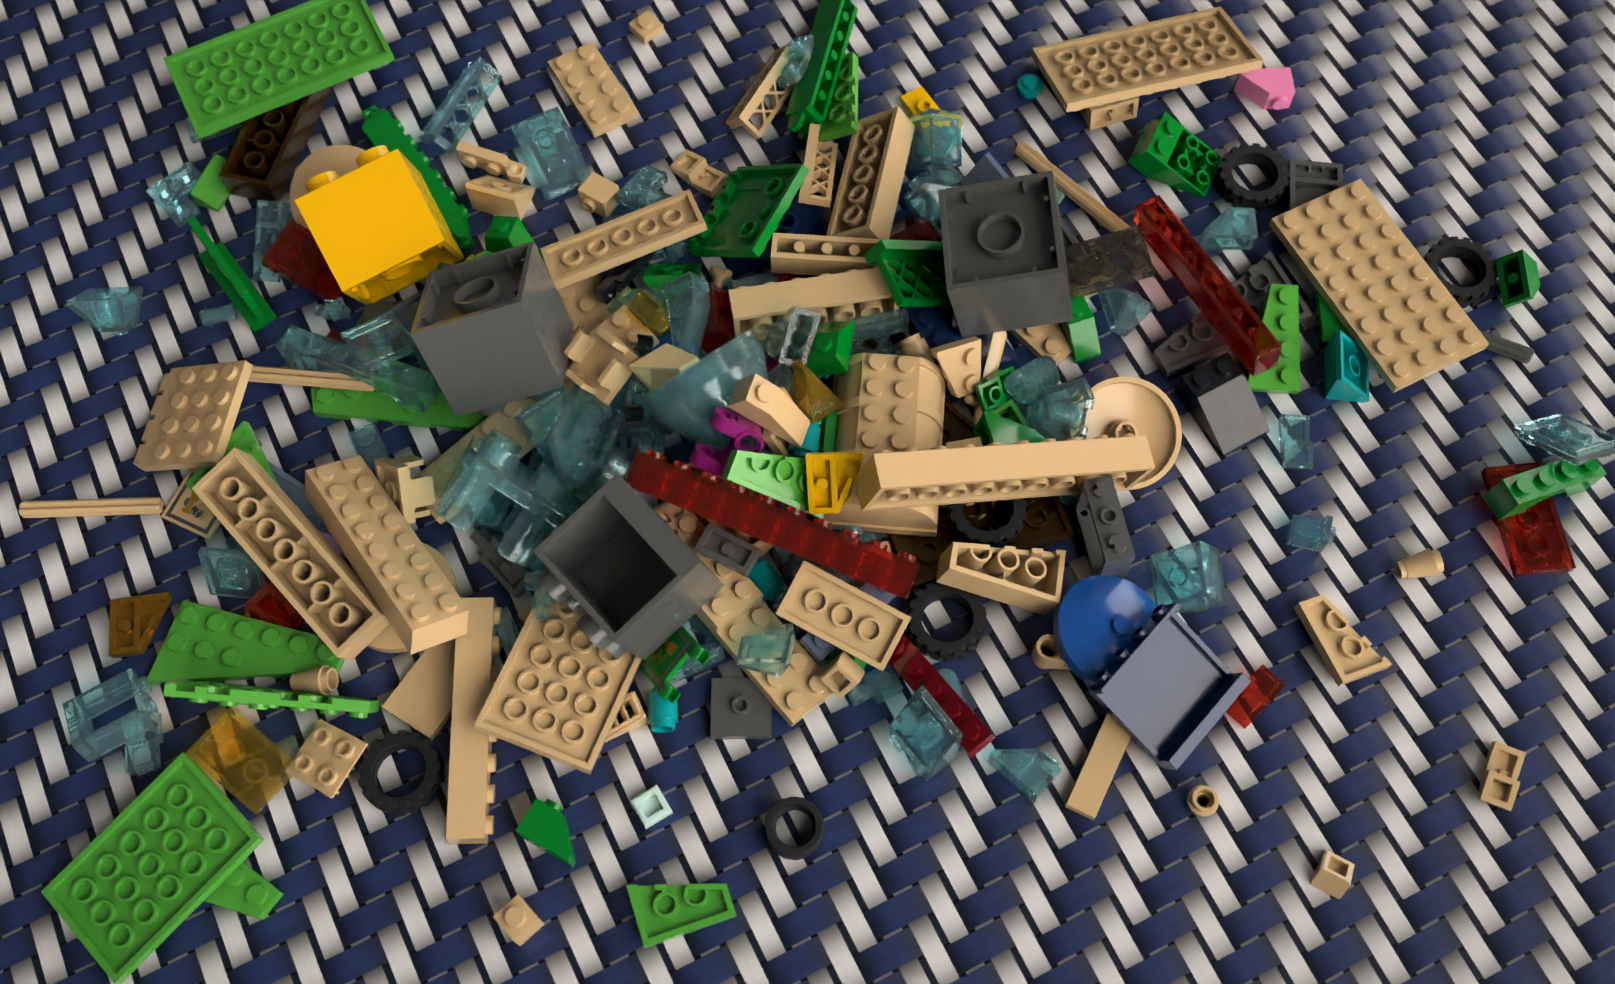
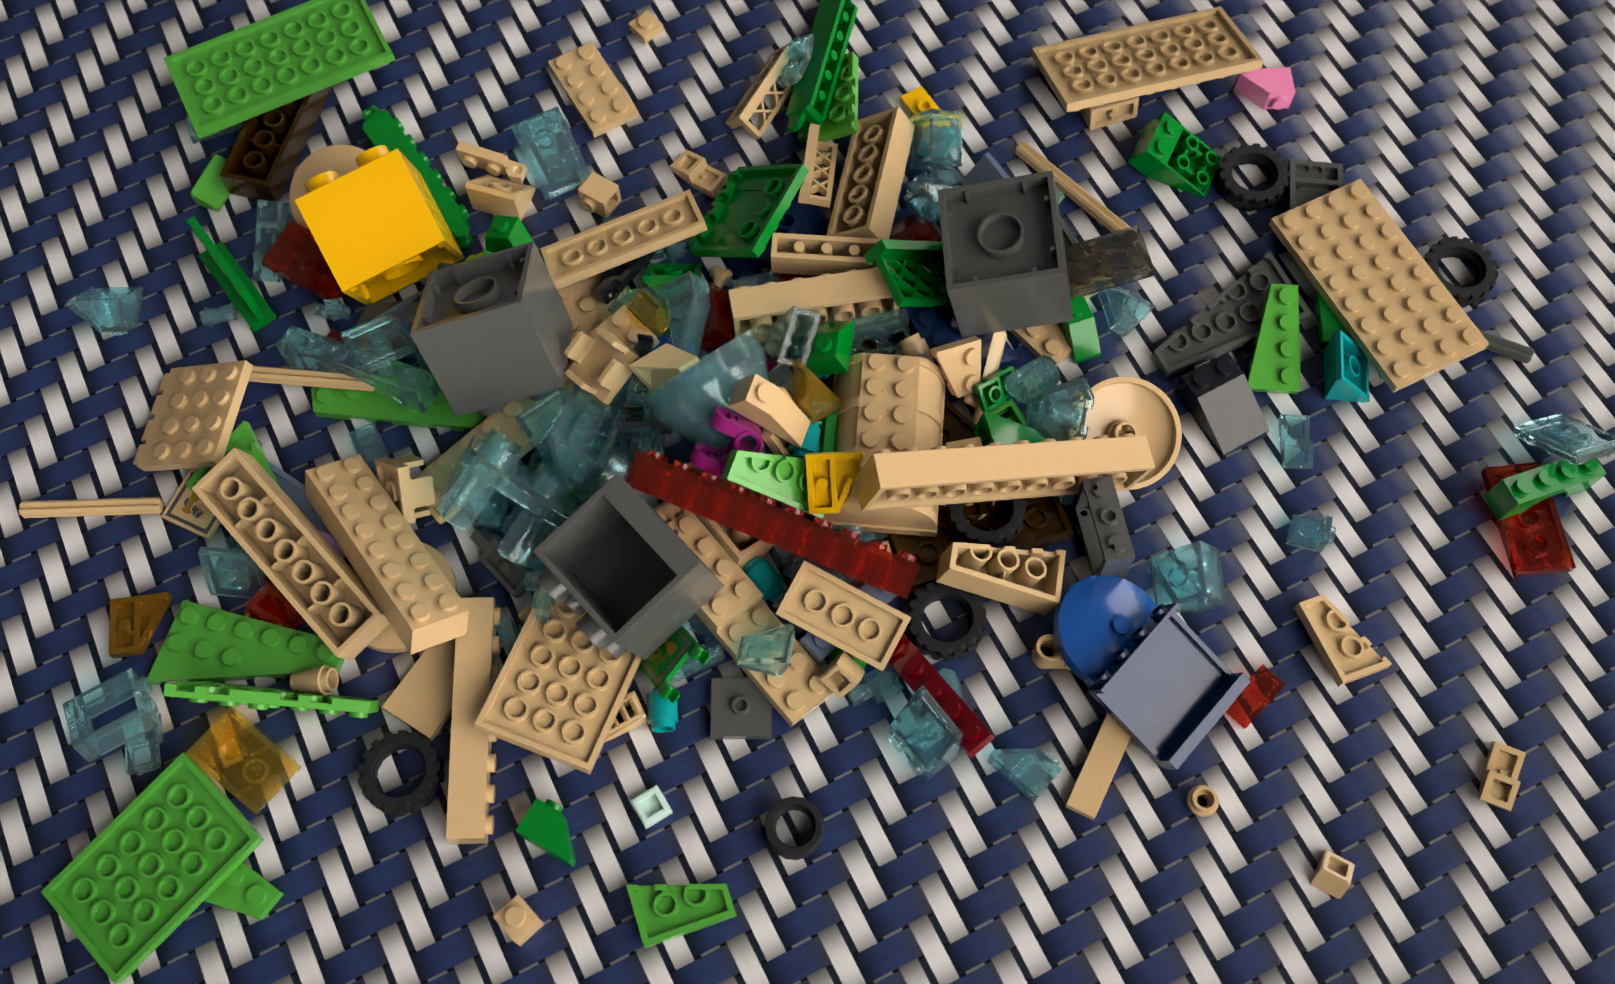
(172, 194): clear light blue plate -> none
(326, 758): tan hinge -> none
(452, 102): clear light blue fence -> none
(643, 189): clear light blue plate -> none
(728, 550): dark grey plate -> none
(1029, 86): teal plate -> none
(1207, 286): clear red brick -> none
(1231, 230): clear light blue slope -> none
(1422, 564): tan cone -> none
(1517, 278): green slope -> none

